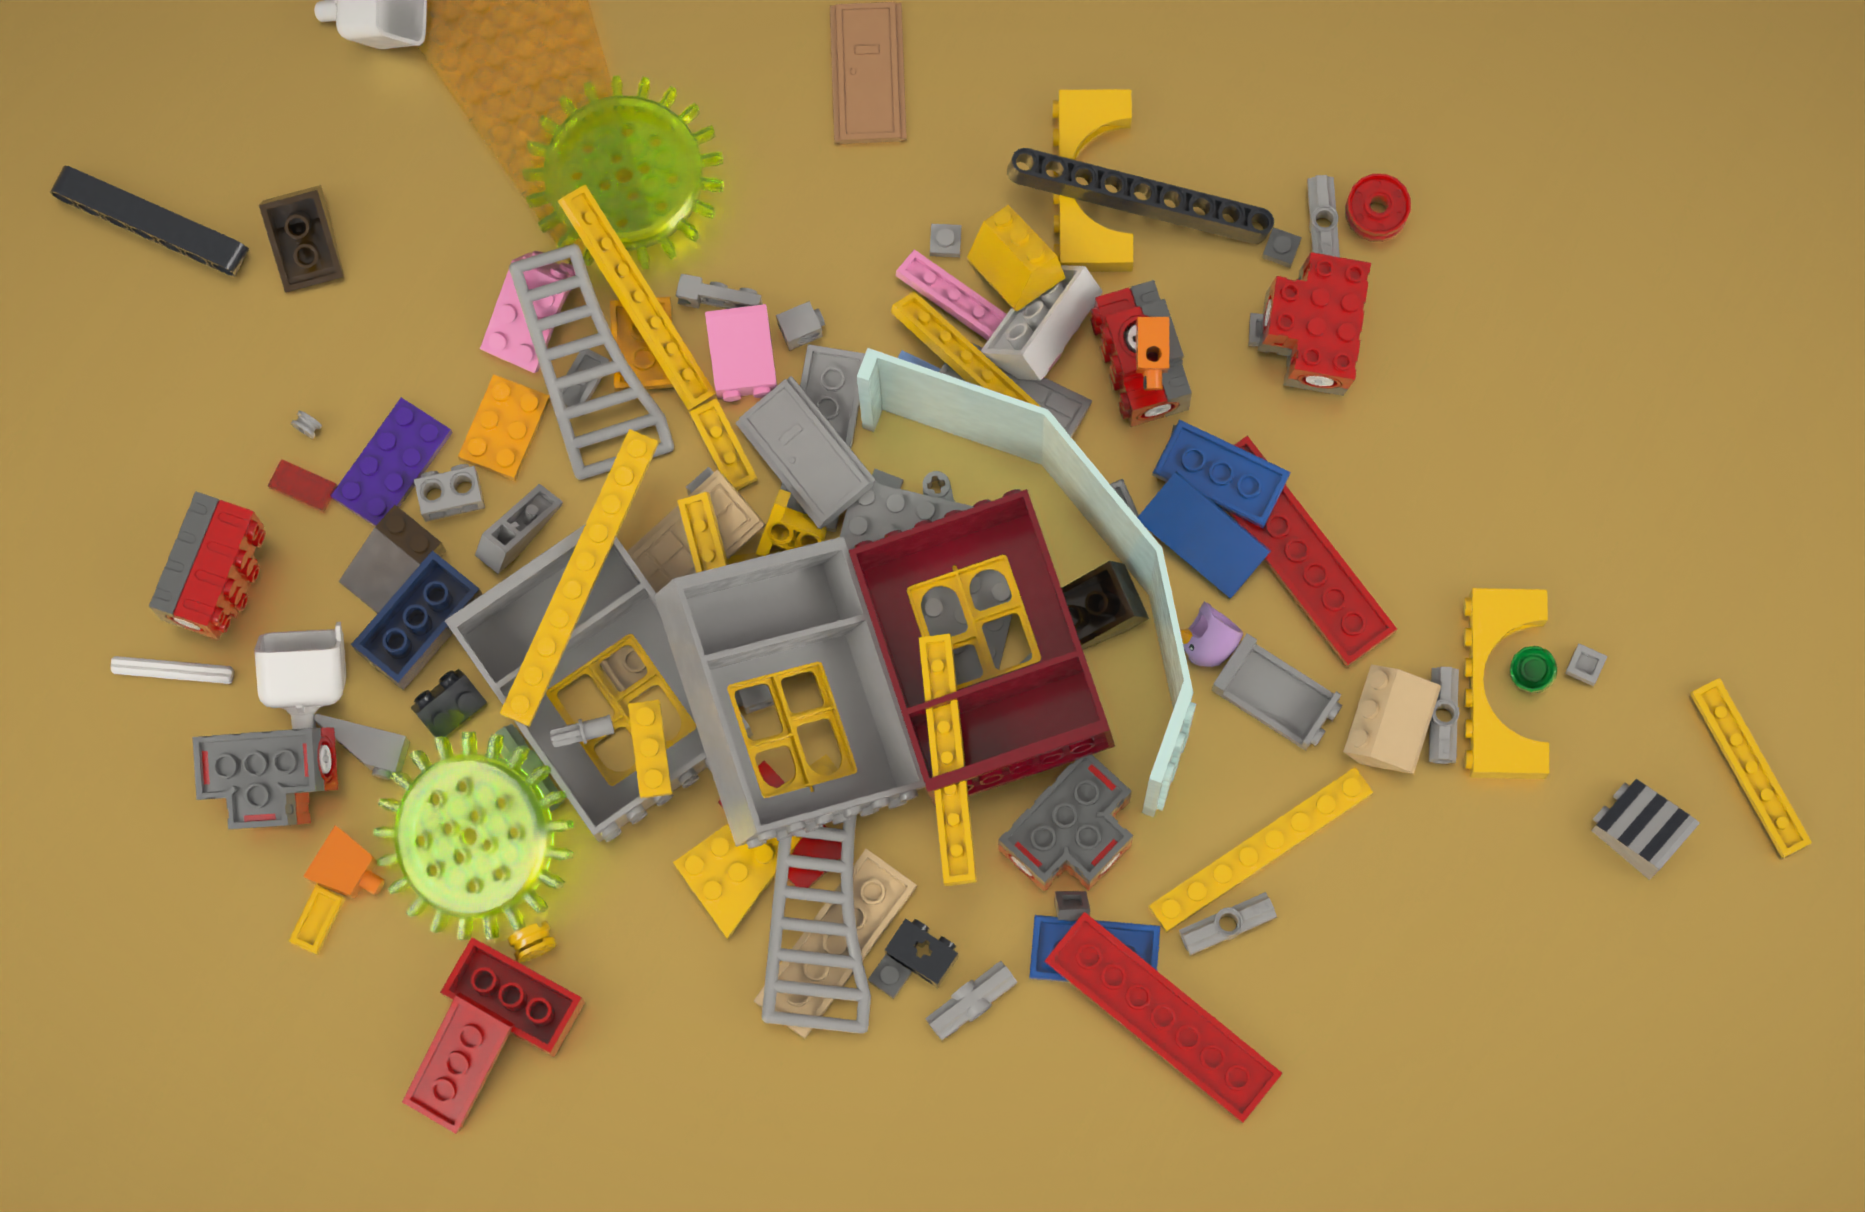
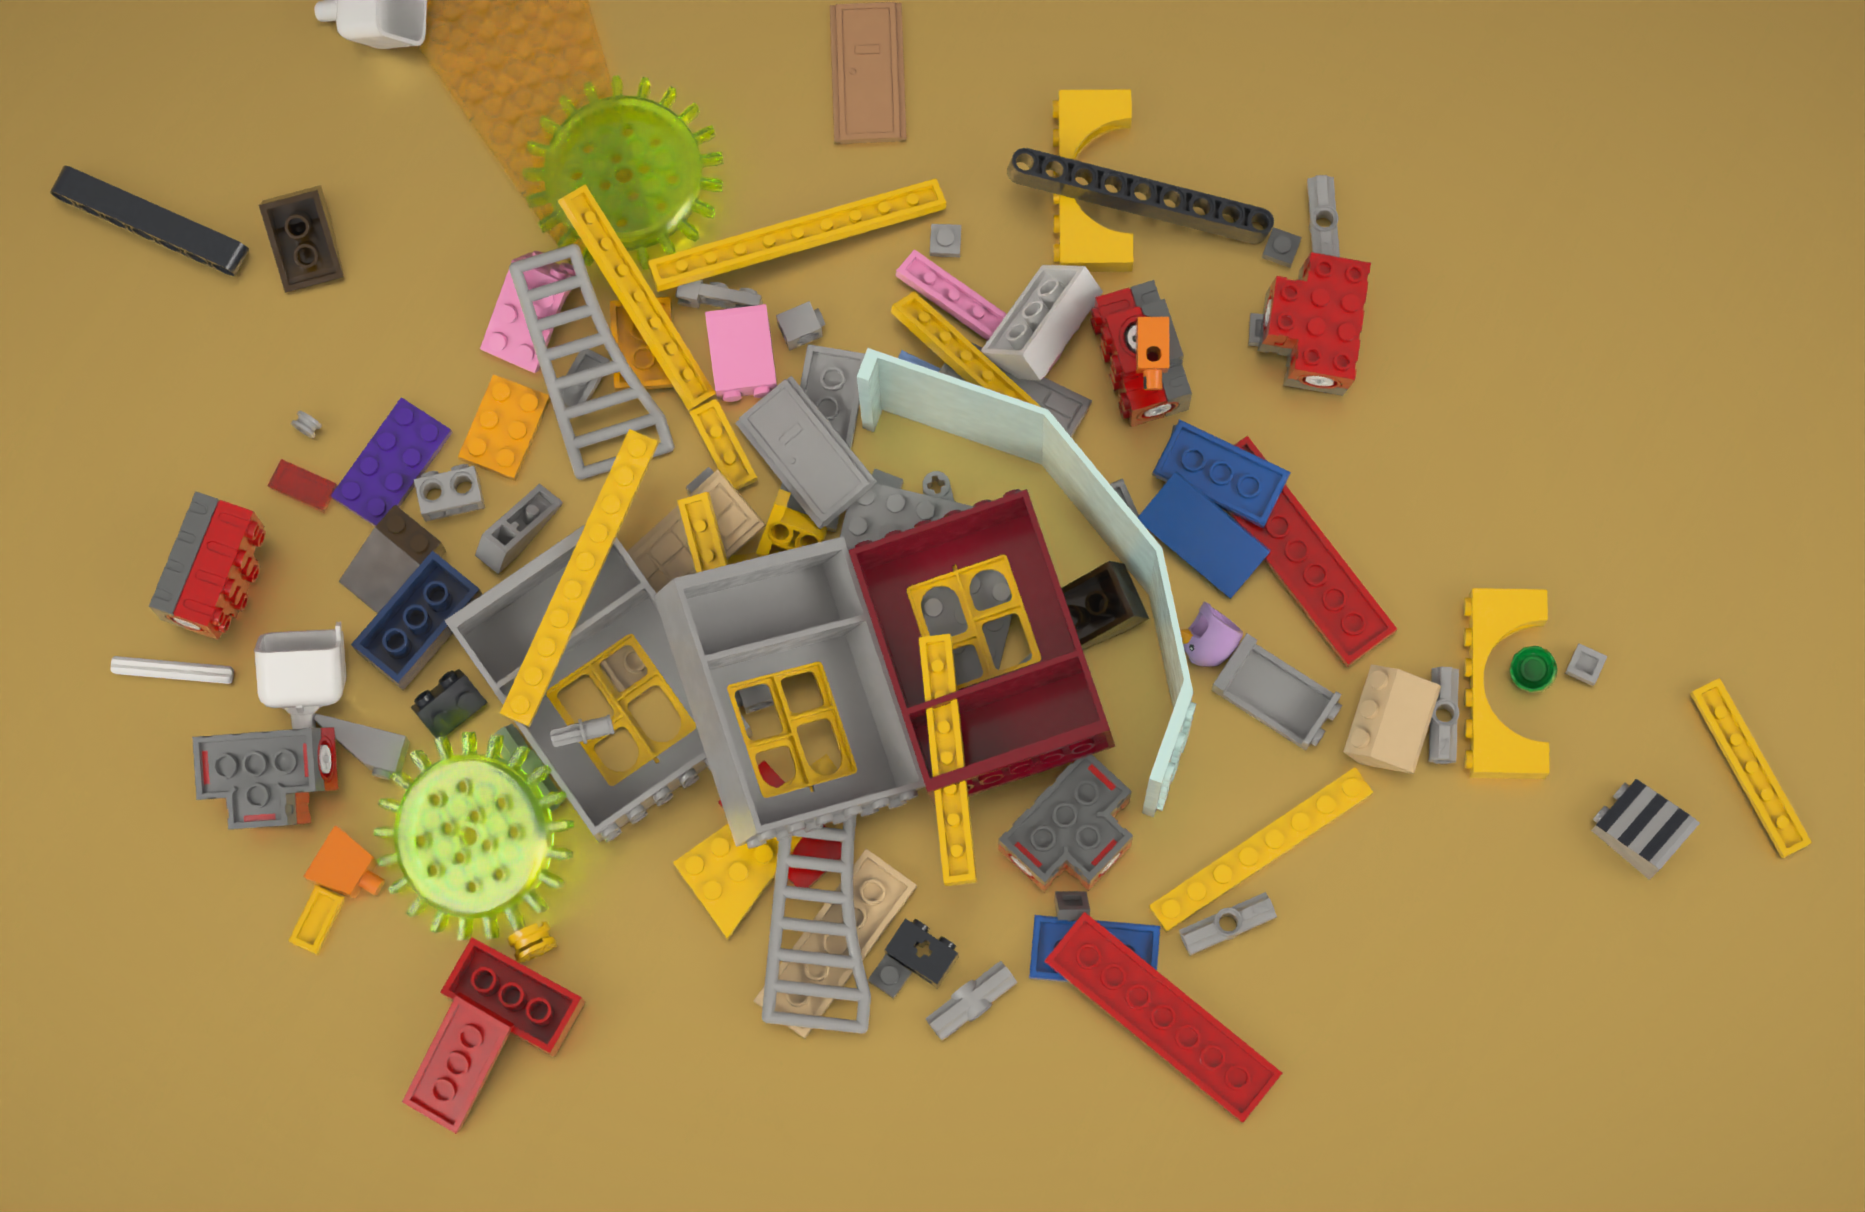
(650, 749): yellow plate -> none
(796, 234): none -> yellow plate
(1014, 259): yellow slope -> none
(1382, 190): red wheel -> none

